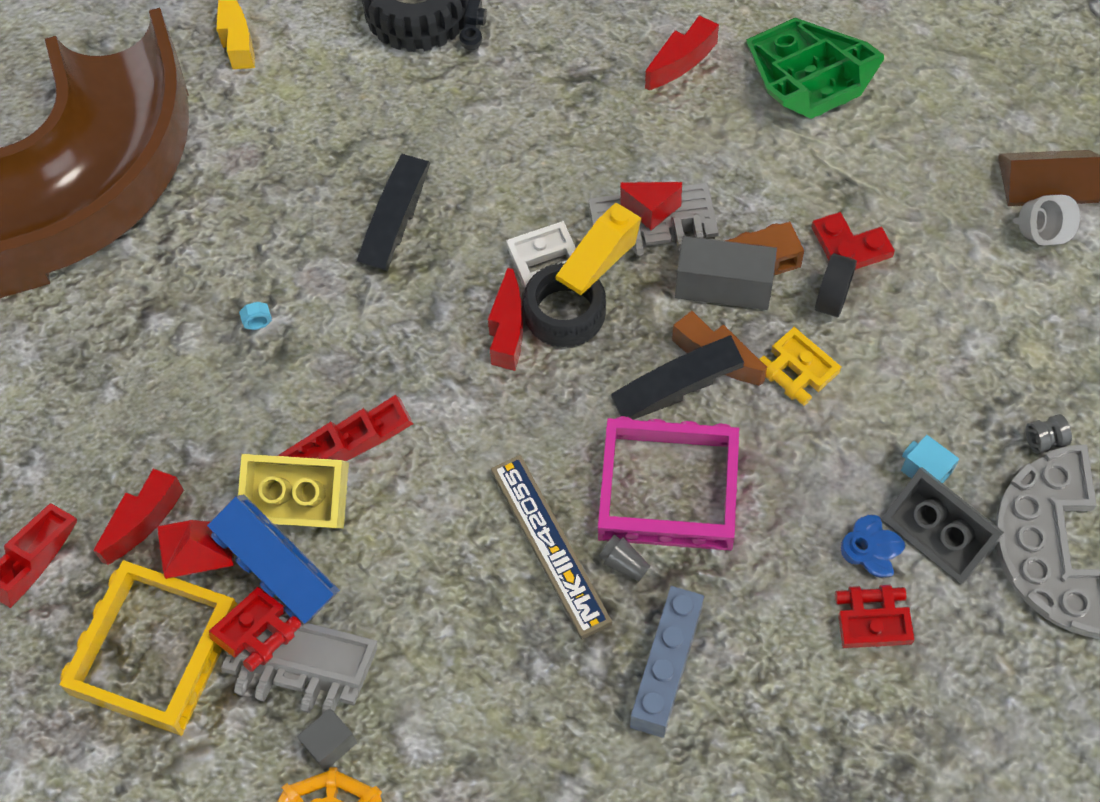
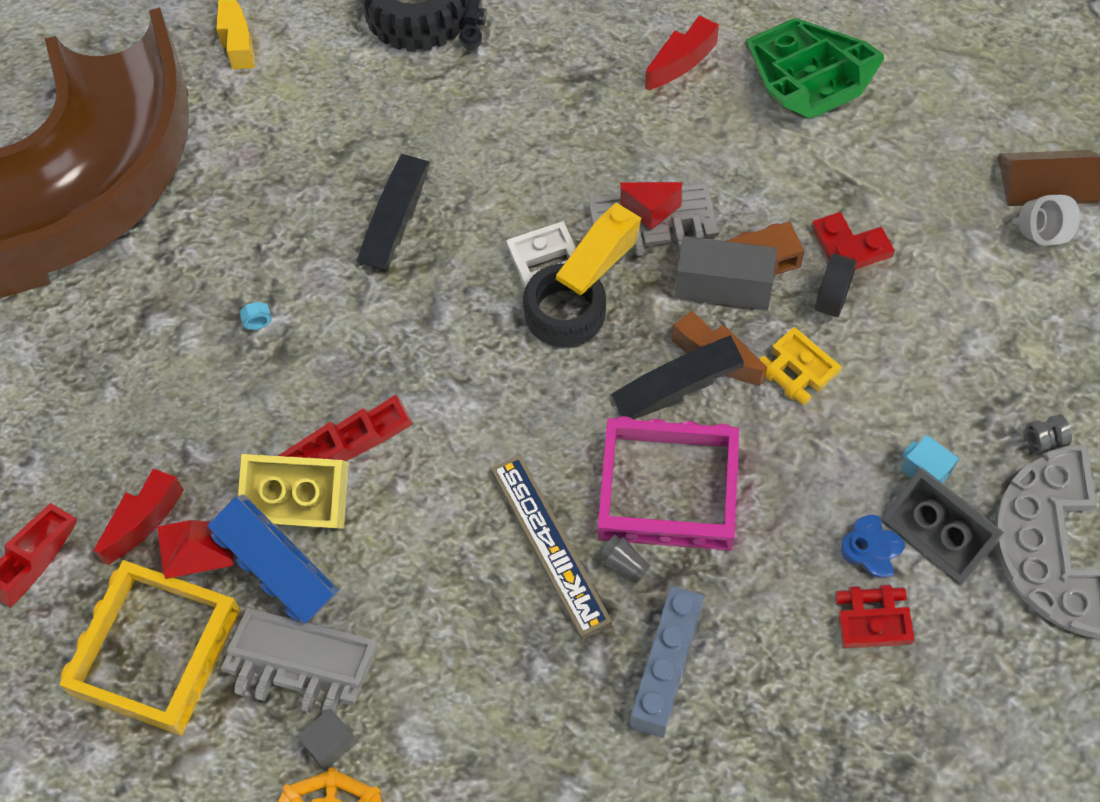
(247, 622): red plate -> none
(506, 324): red slope -> none

